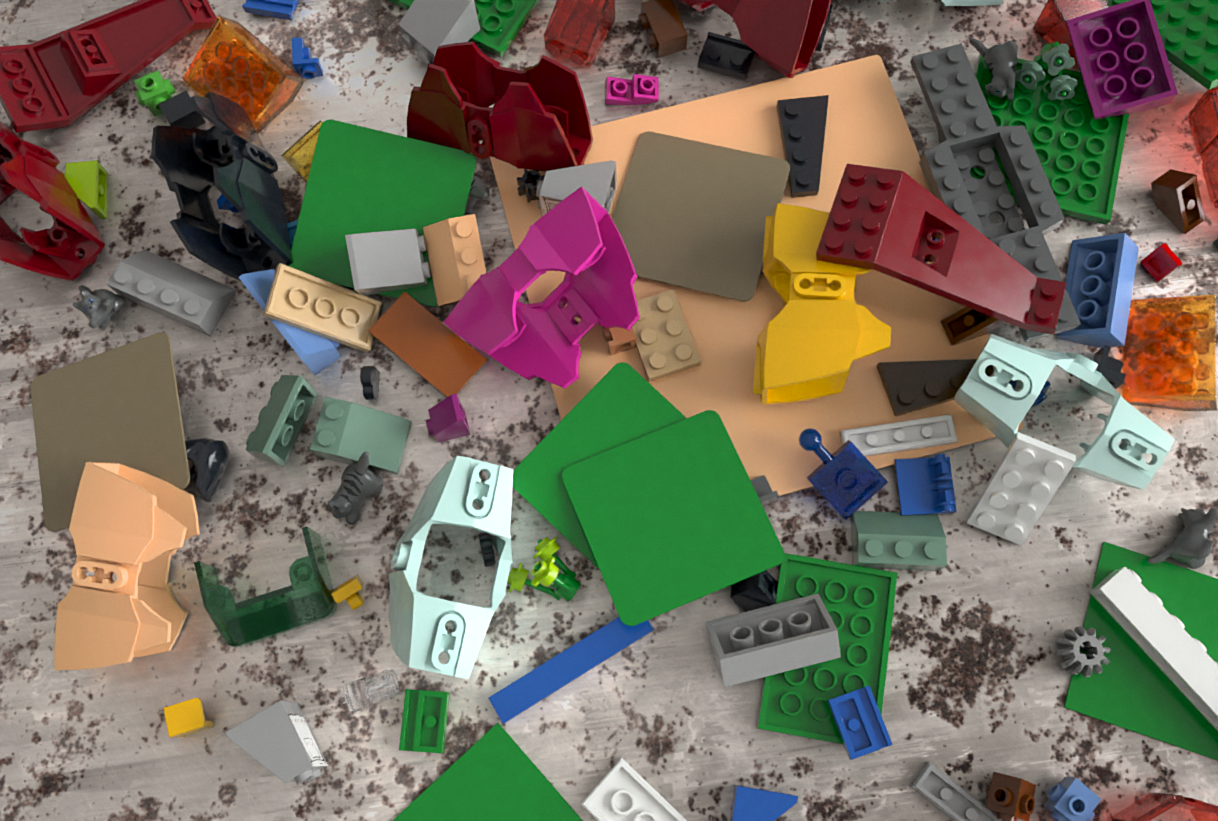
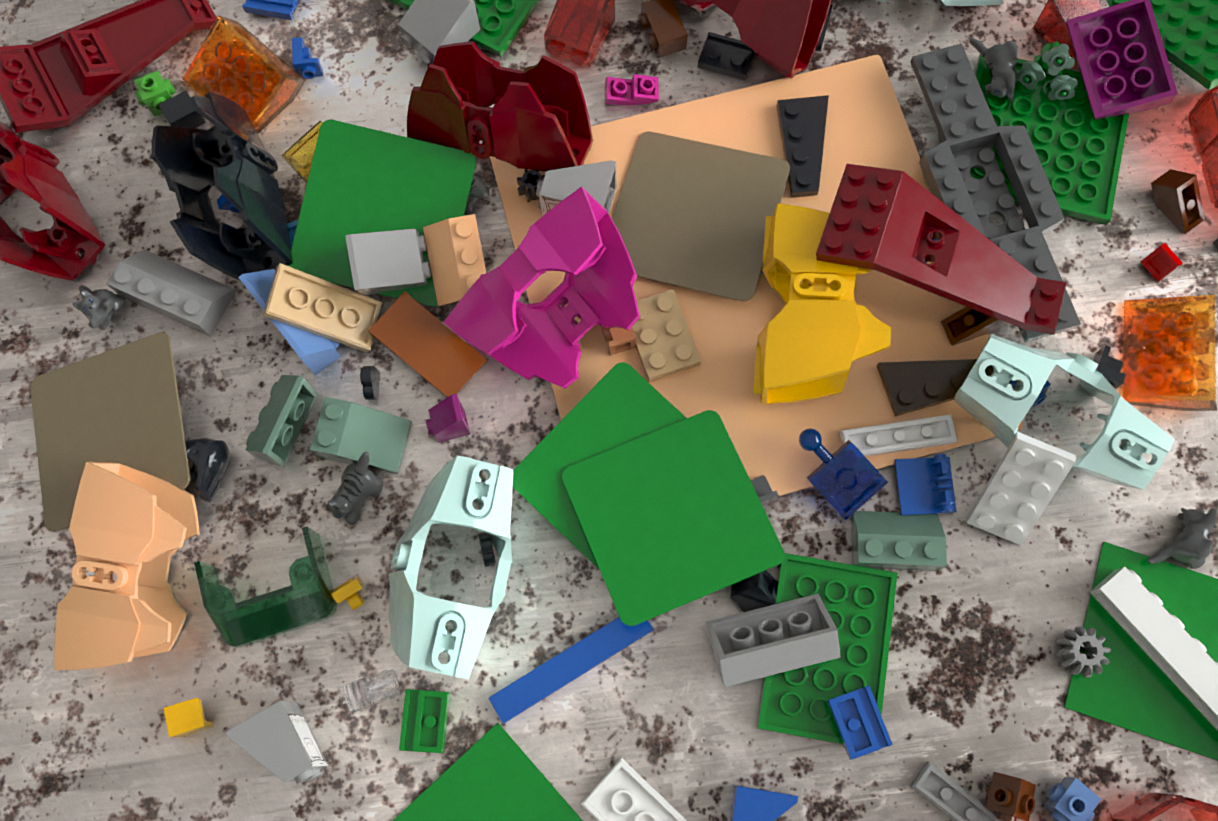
(90, 184): lime slope -> none
(546, 573): plant -> none
(1101, 288): medium blue slope -> none

